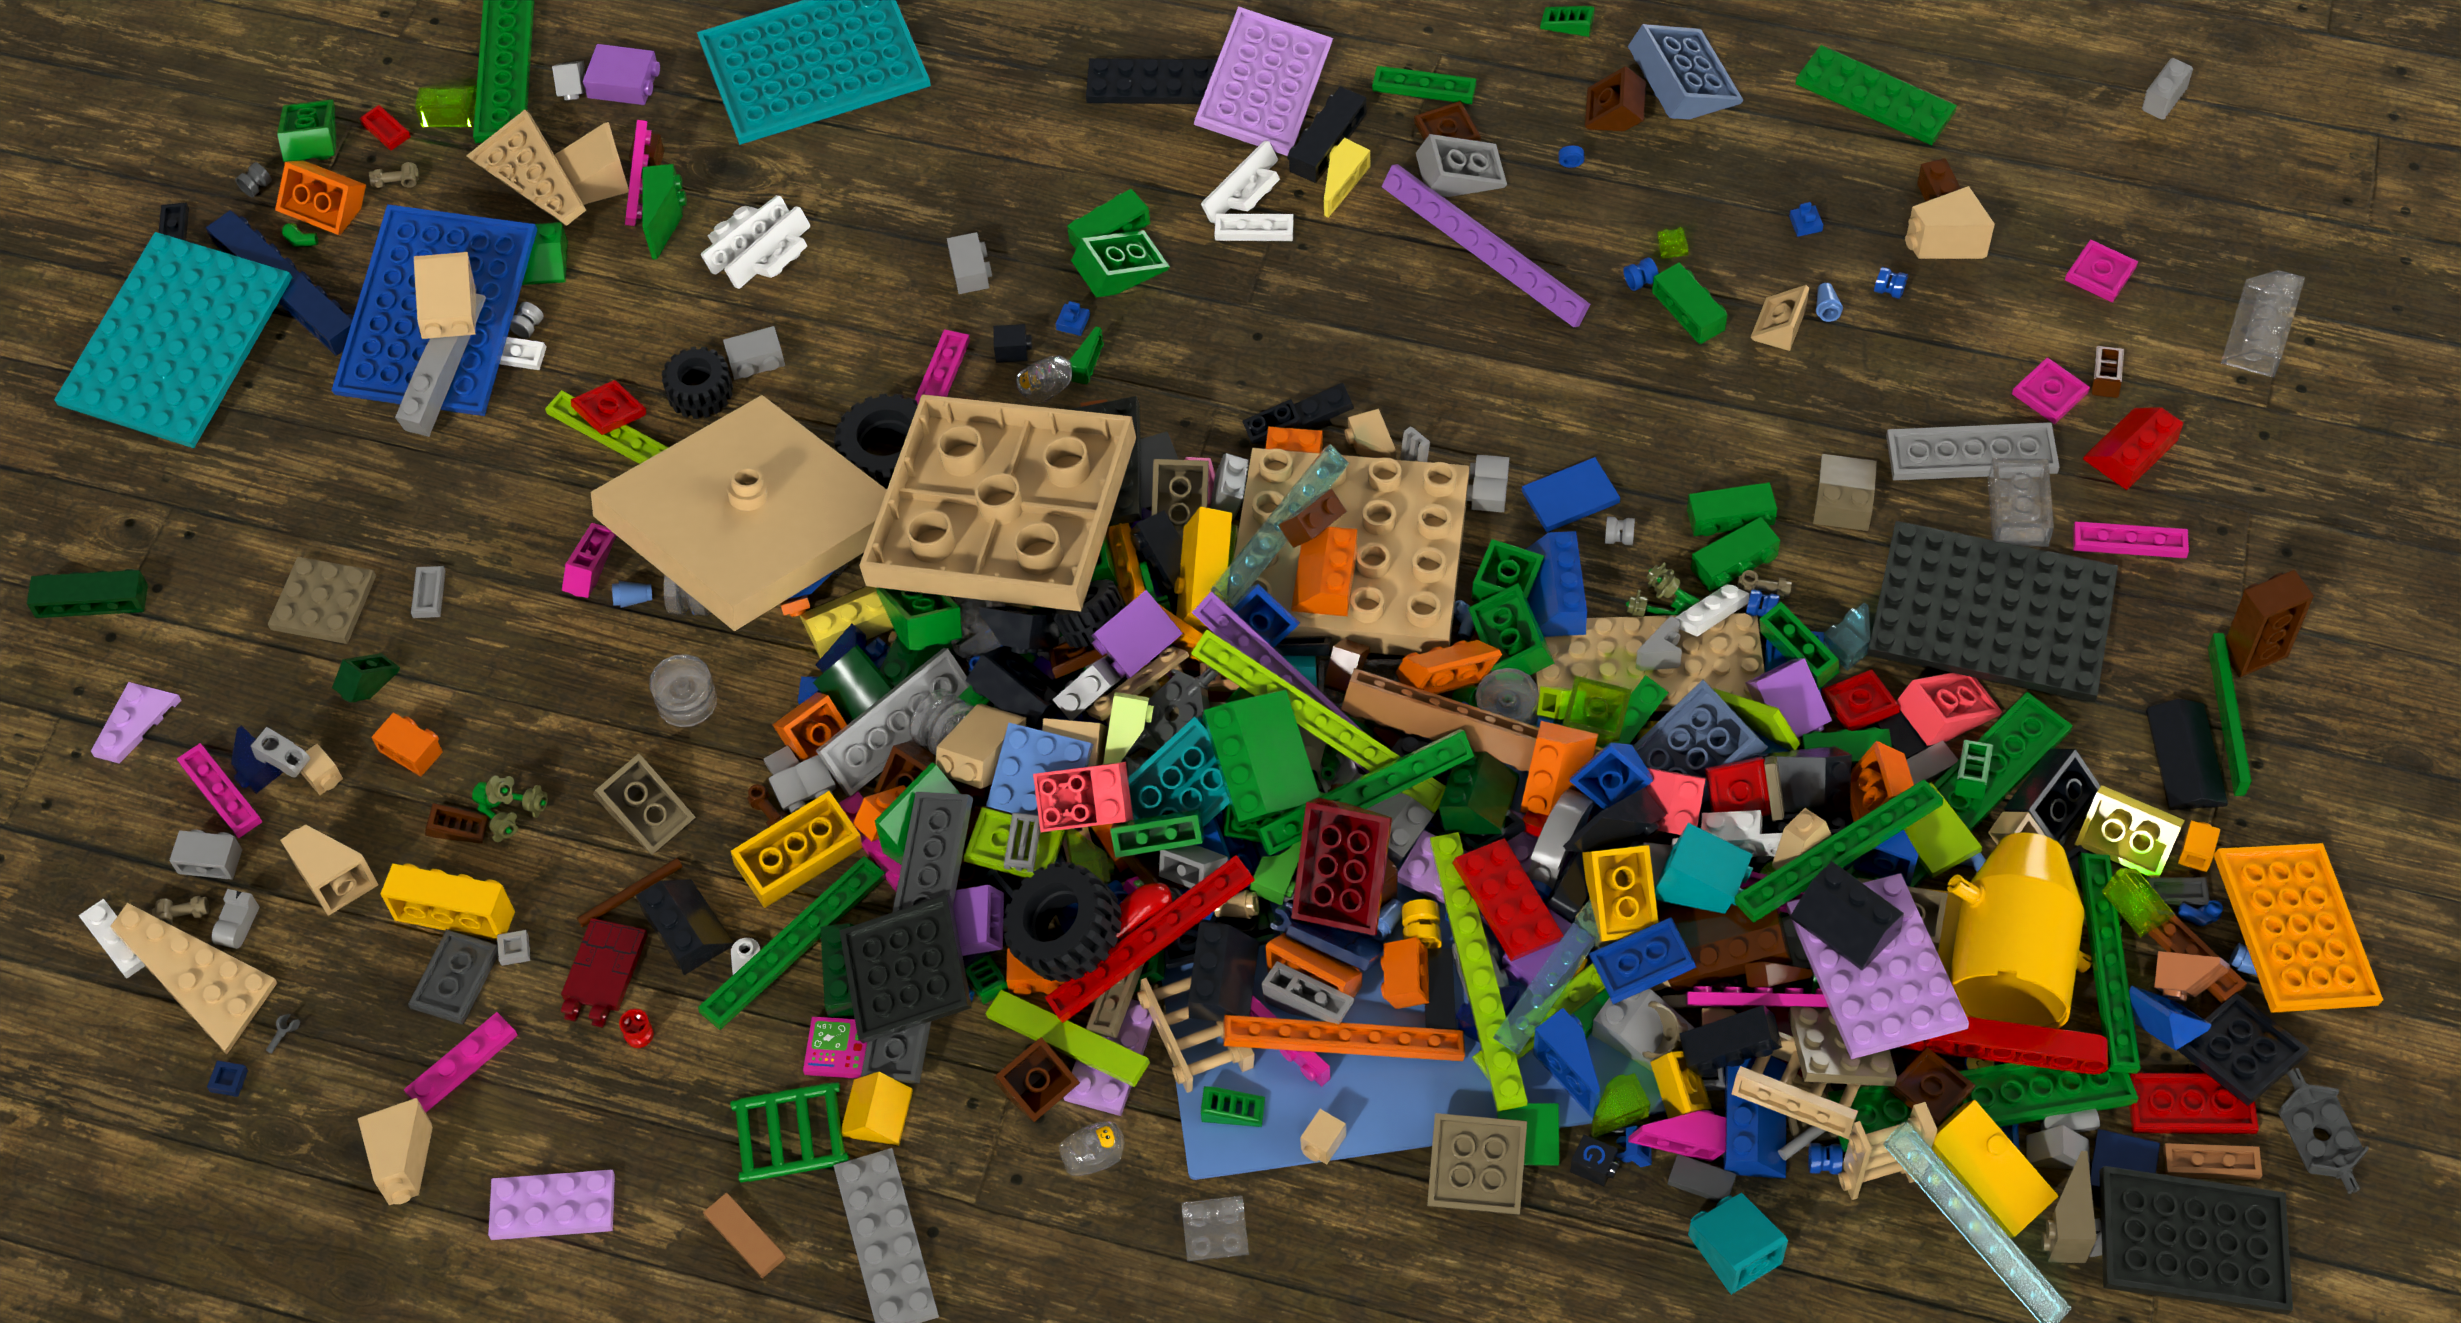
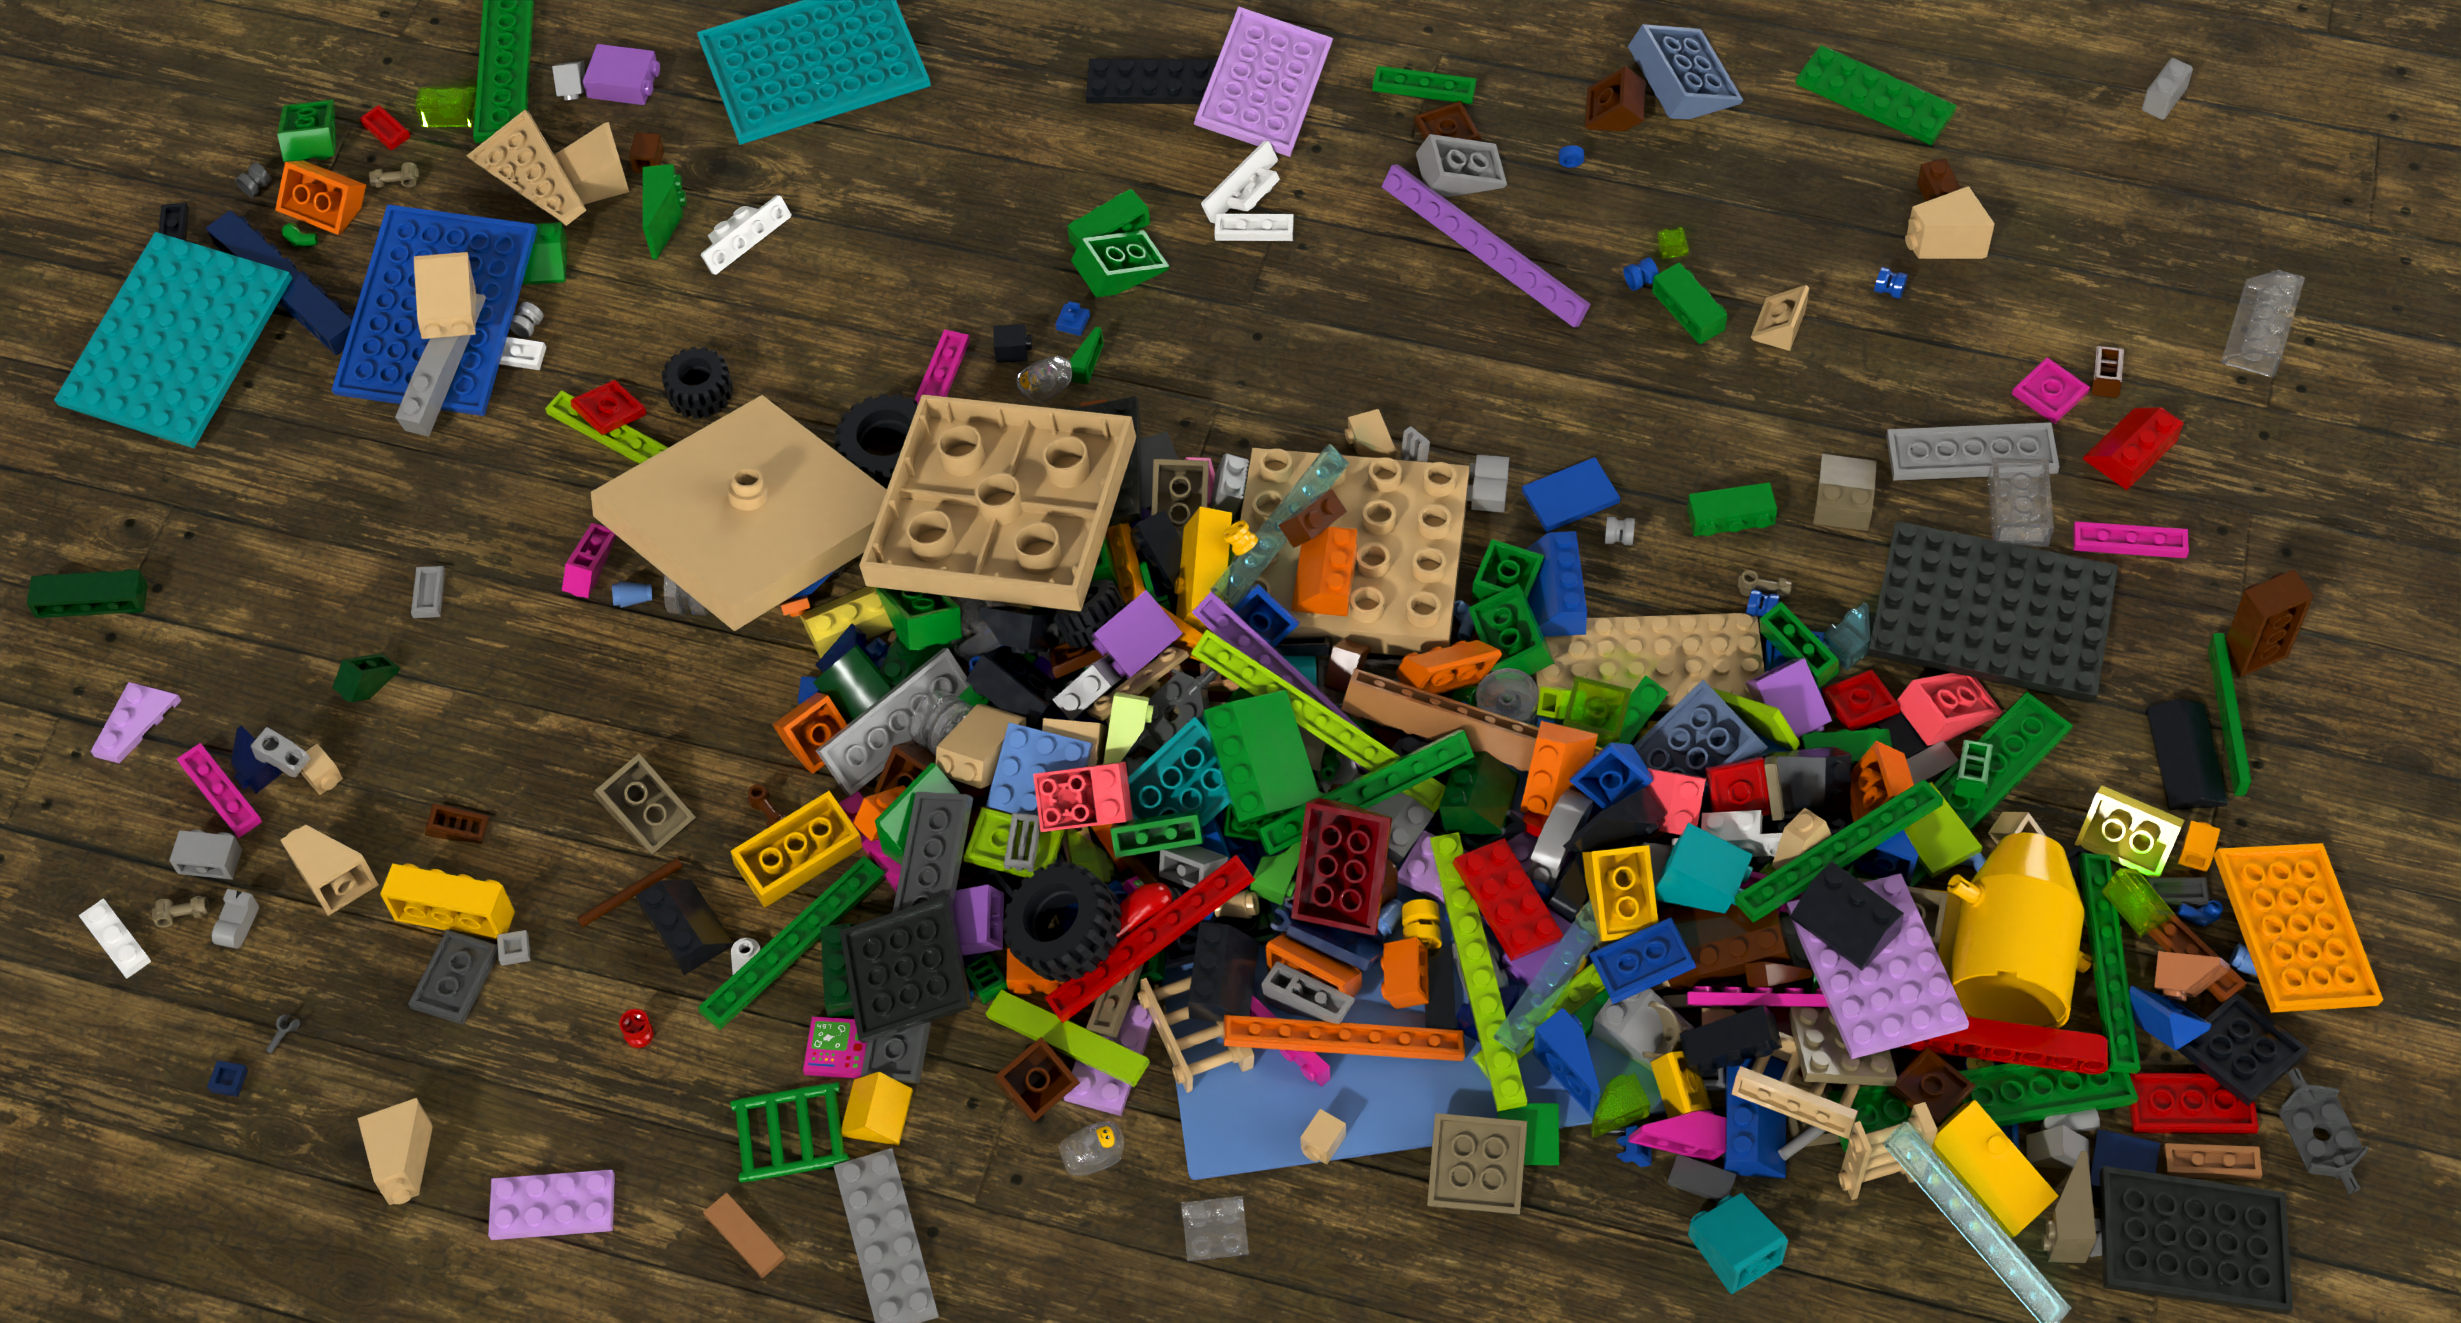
(205, 981): tan wing -> none
(322, 600): dark tan plate -> none
(407, 743): orange brick -> none
(461, 1062): dark pink plate -> none
(500, 790): olive plant -> none
(602, 970): dark red tile -> none
(639, 160): dark pink plate -> none
(683, 690): clear wheel -> none
(754, 352): light grey brick -> none
(771, 250): white bracket -> none
(780, 760): light grey tile -> none
(801, 783): light grey brick -> none
(968, 263): light grey brick -> none
(1233, 1097): green slope -> none
(1240, 537): none -> yellow wheel
(1294, 439): orange brick -> none
(1307, 414): black slope -> none
(1330, 126): black brick -> none
(1346, 168): light yellow slope -> none
(1580, 23): green slope -> none
(1595, 1161): black brick -> none
(1661, 648): light grey slope -> none
(1666, 586): olive plant -> none
(1712, 609): white plate -> none
(1735, 554): green brick -> none
(1806, 219): blue tile -> none
(1825, 1158): blue wheel -> none
(1828, 303): medium blue cone -> none
(2057, 793): black slope -> none
(2101, 270): dark pink tile -> none

